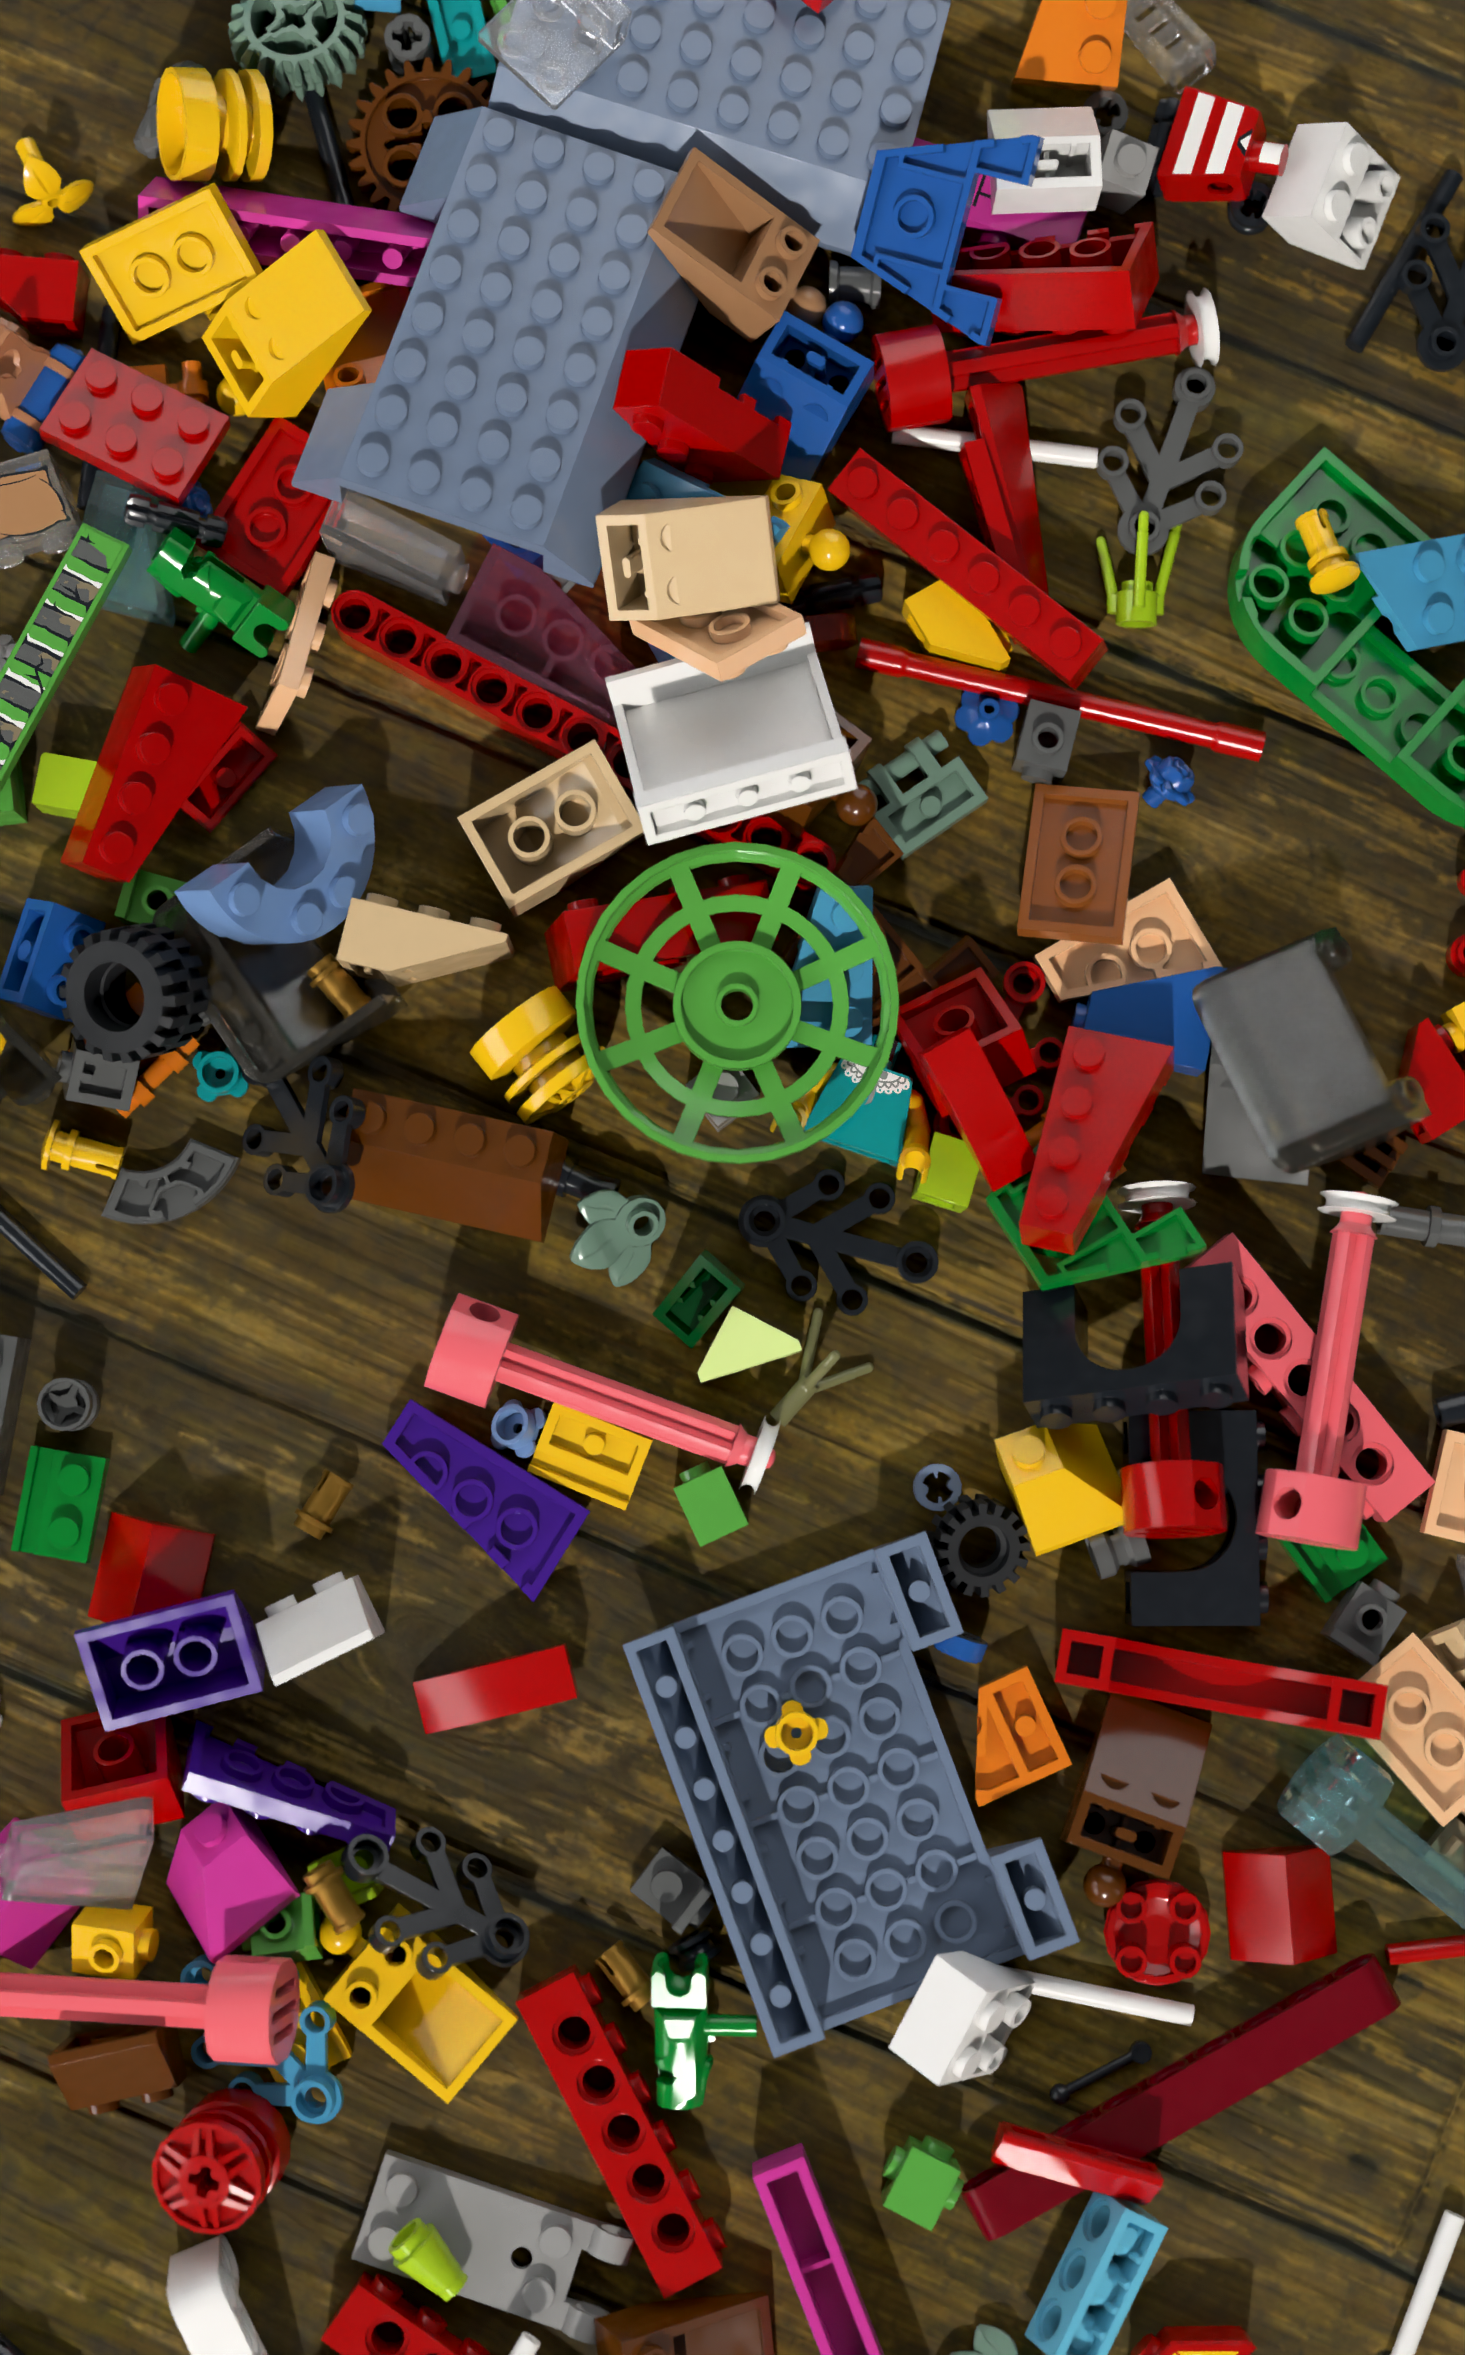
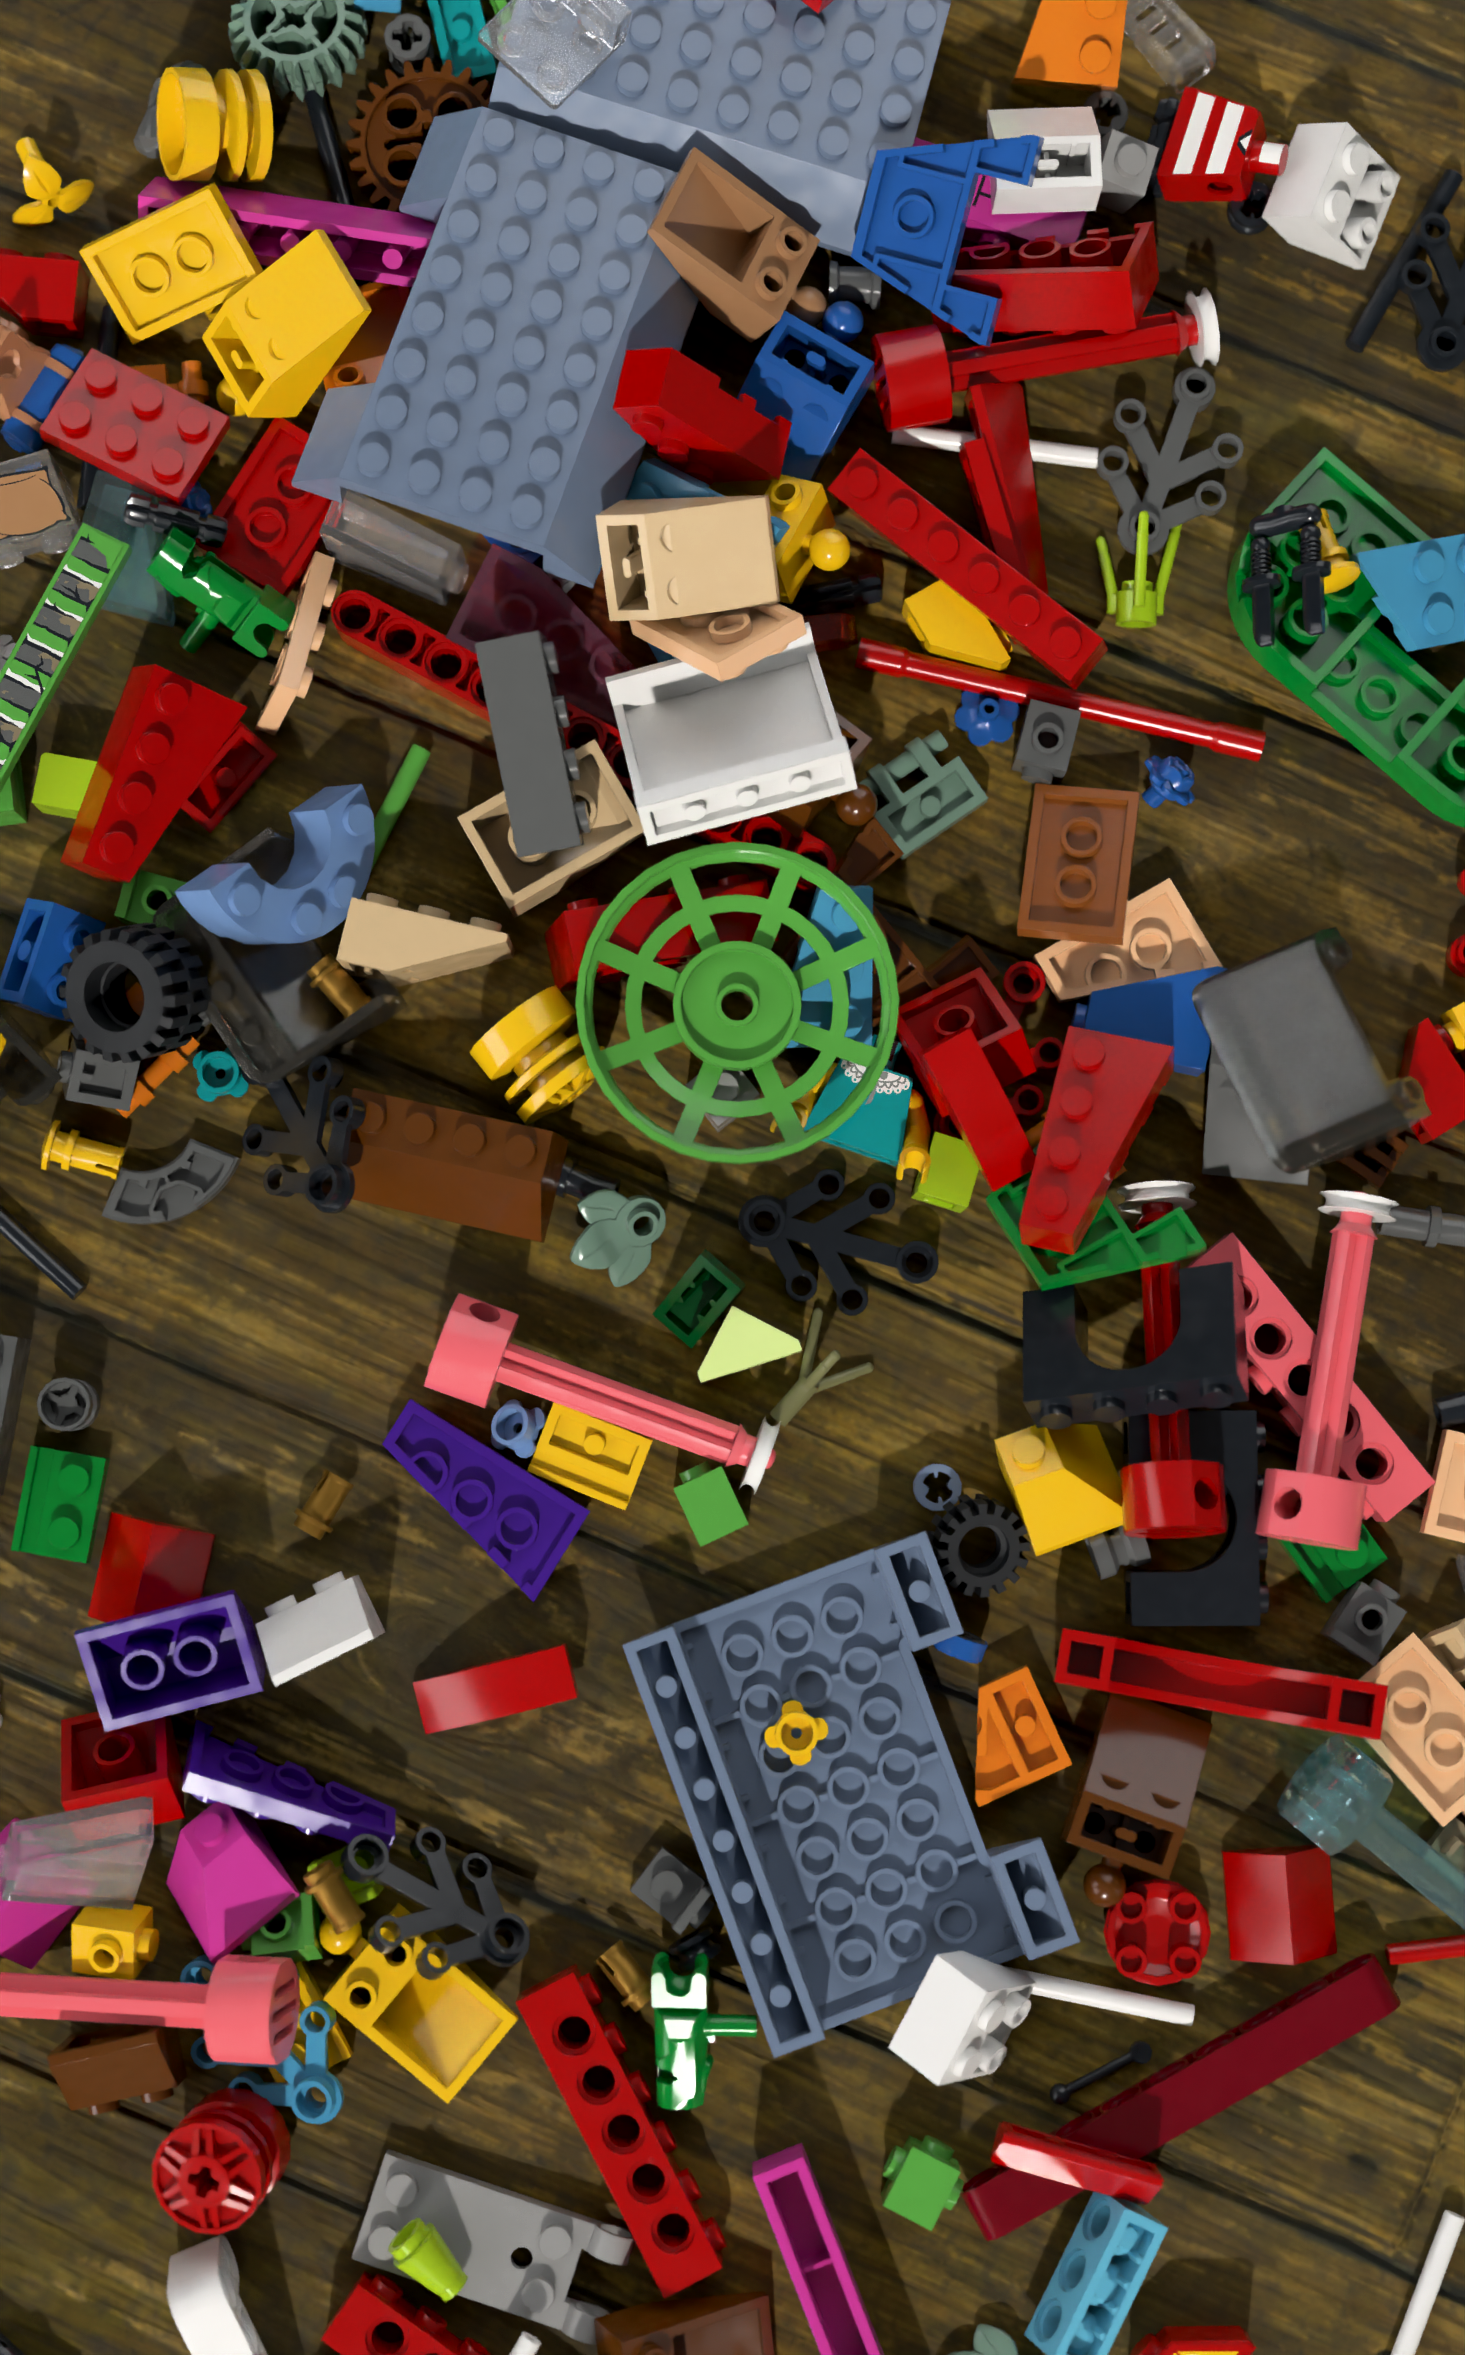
(398, 796): none -> bright green bar
(531, 743): none -> dark grey wedge
(1310, 572): none -> black piece

